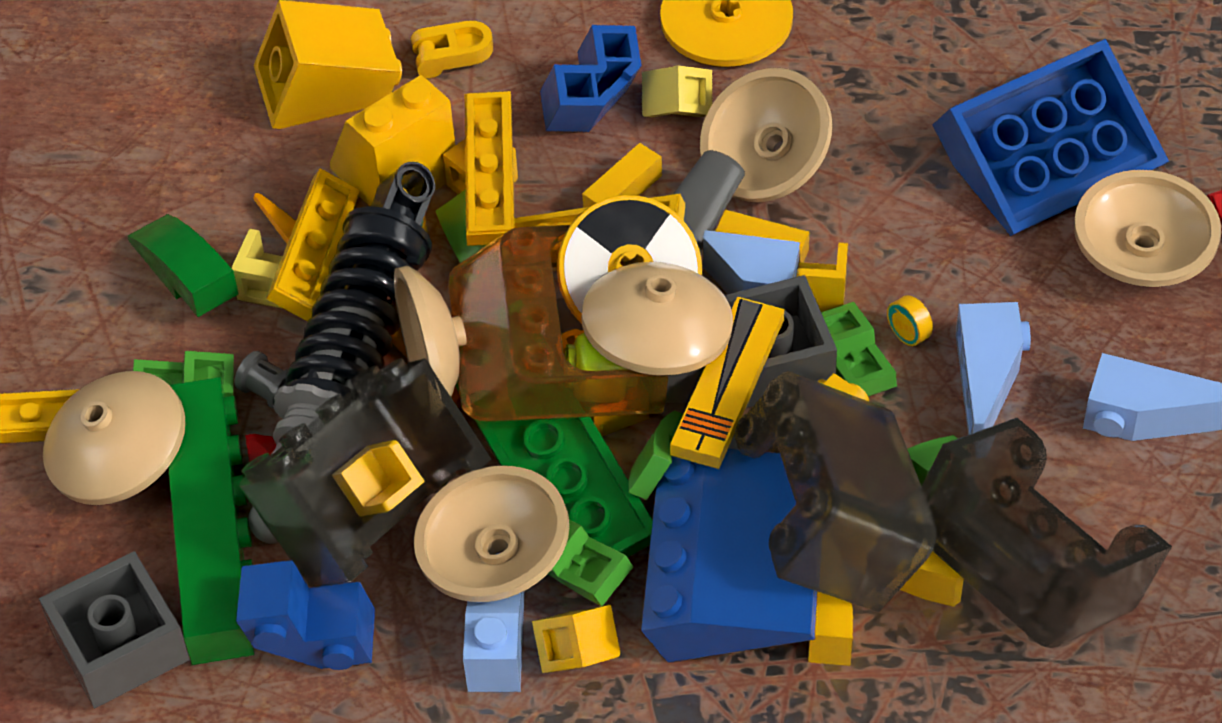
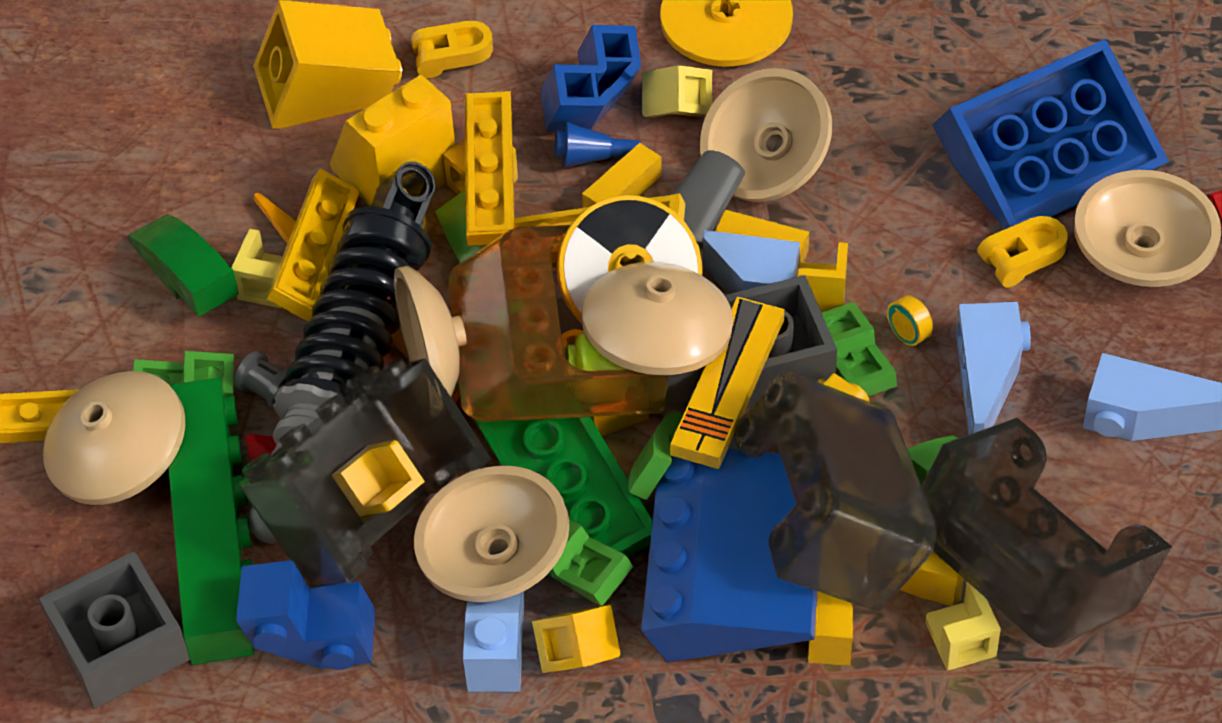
(581, 145): none -> blue cone
(965, 630): none -> light yellow panel
(1038, 240): none -> yellow plate

